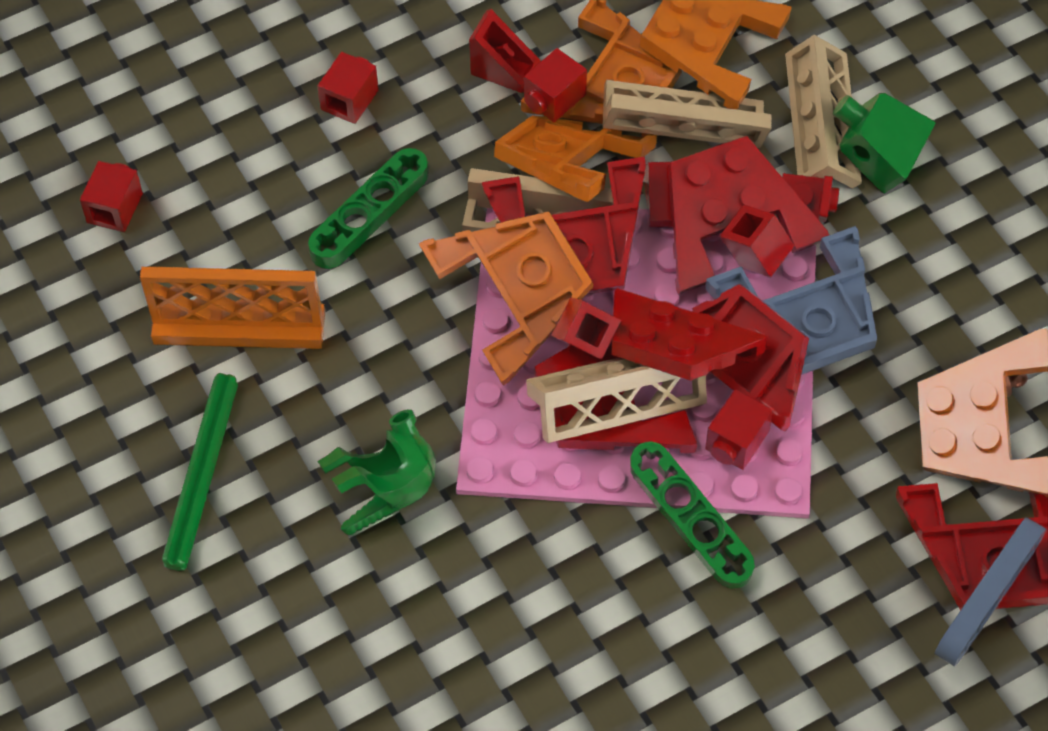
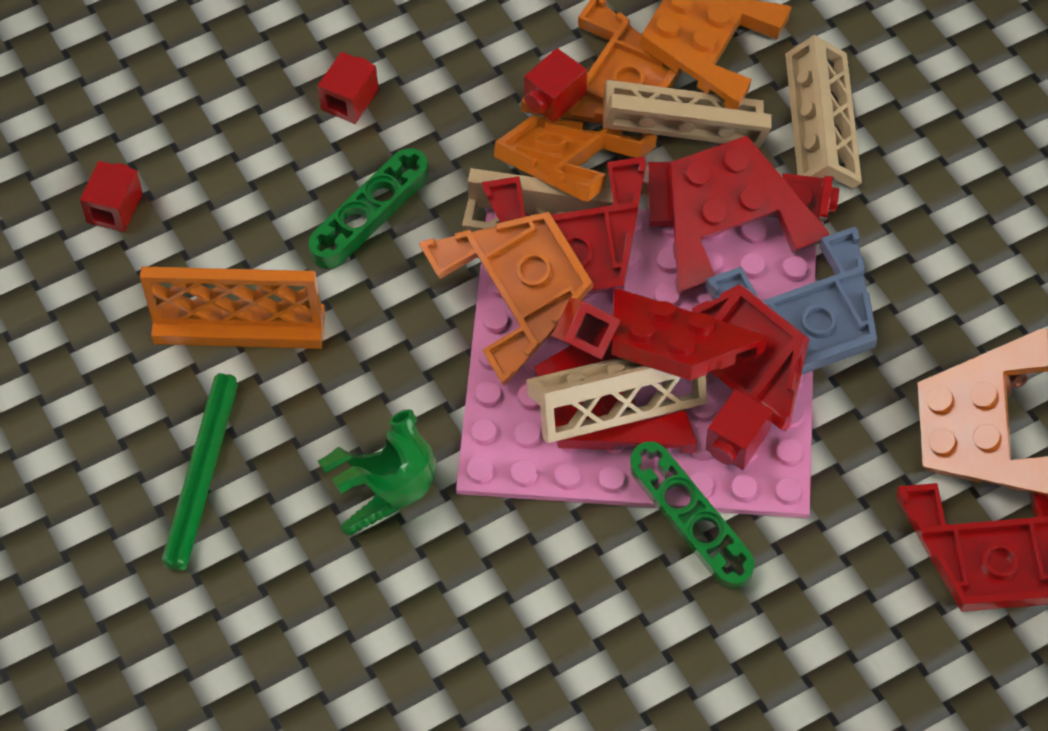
(499, 53): red slope -> none
(757, 240): red brick -> none
(883, 138): green torso -> none
(990, 591): sand blue beam -> none

